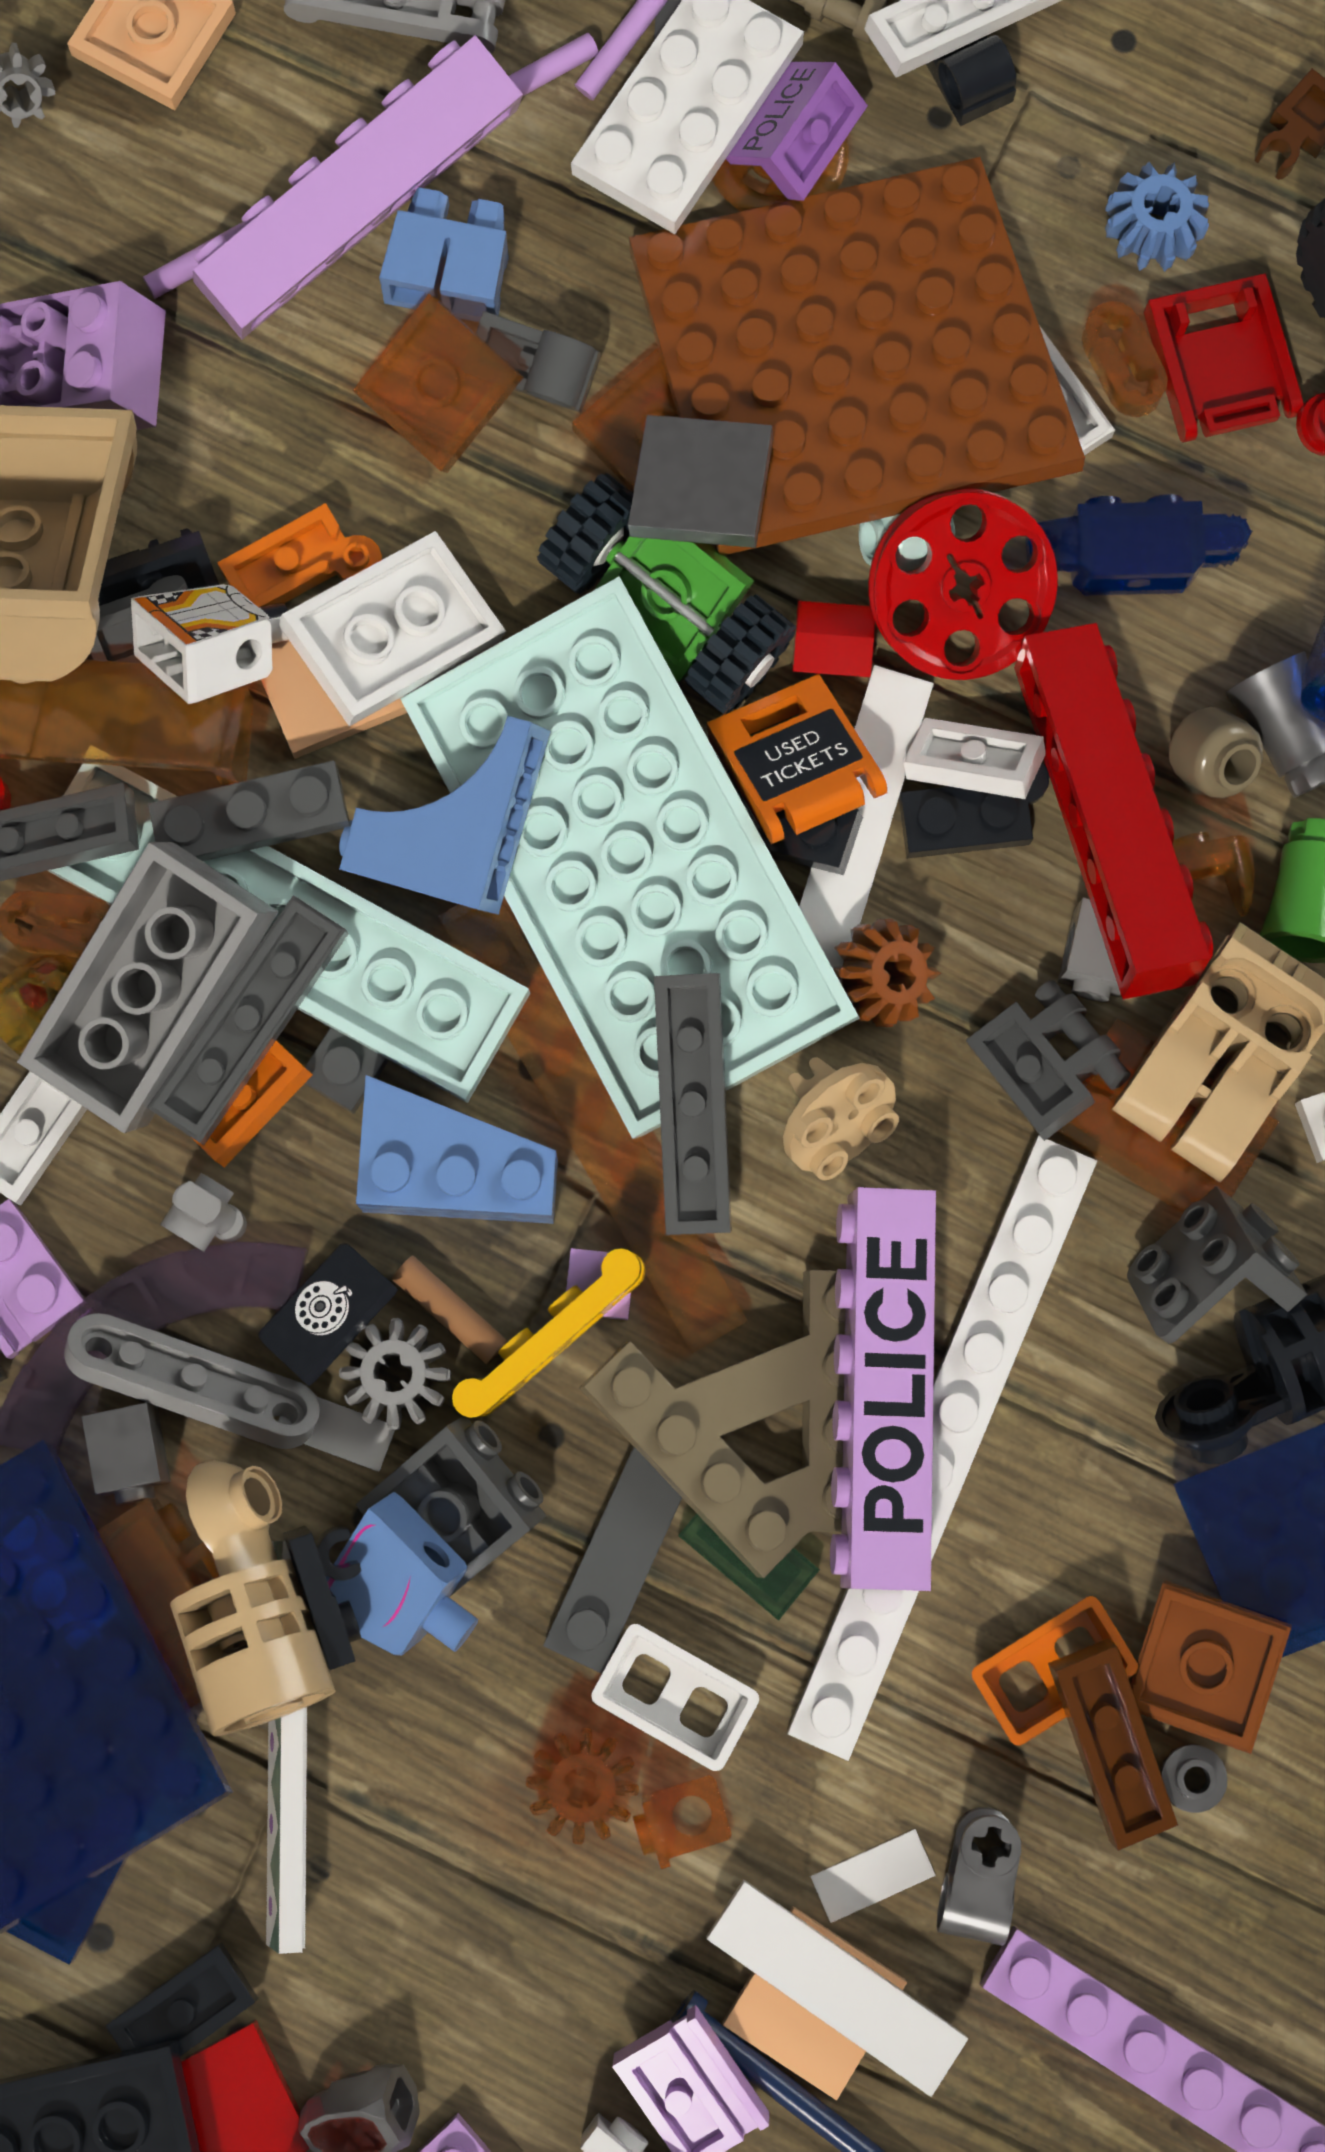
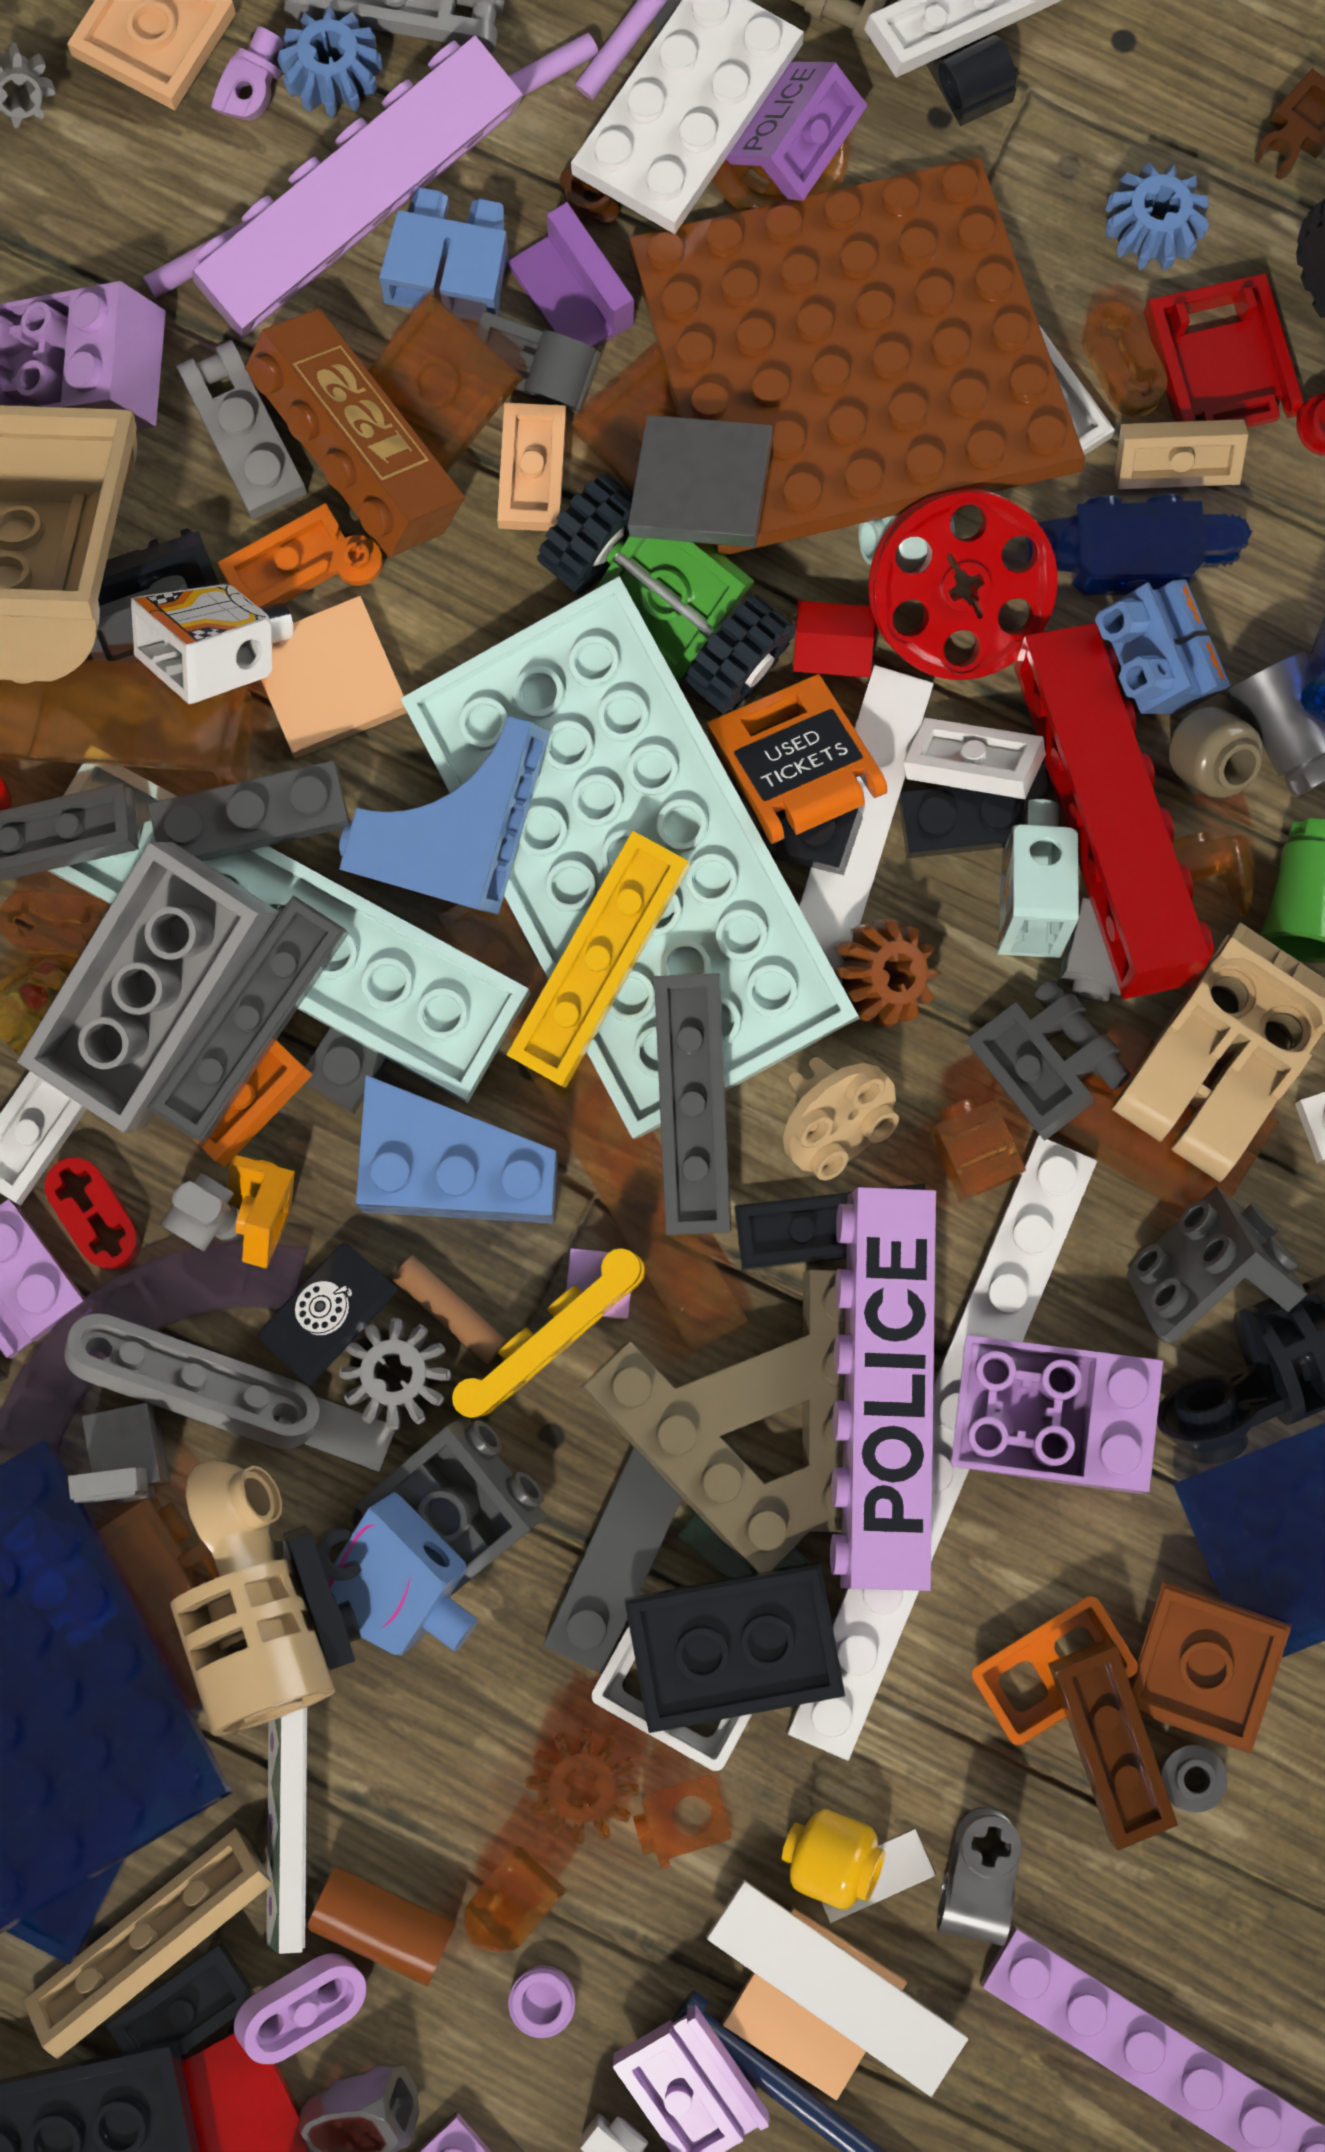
(80, 1222): none -> red beam
(108, 1485): none -> light grey tile
(146, 1943): none -> tan plate
(242, 432): none -> light grey plate
(252, 68): none -> lavender piece
(265, 1204): none -> light orange bracket
(299, 2009): none -> lavender plate
(324, 43): none -> medium blue gear
(353, 432): none -> dark orange brick
(380, 1926): none -> dark orange pin
(391, 628): white plate -> none
(511, 1903): none -> clear orange plate
(531, 466): none -> light nougat plate
(542, 2001): none -> lavender tile
(573, 282): none -> medium lavender panel
(599, 208): none -> reddish brown plate
(599, 959): none -> yellow plate
(734, 1647): none -> black tile
(791, 1230): none -> black tile
(834, 1859): none -> yellow head
(976, 1148): none -> clear orange brick
(1038, 884): none -> light aqua torso
(1057, 1414): none -> lavender slope
(1160, 651): none -> medium blue hips
(1181, 454): none -> tan plate

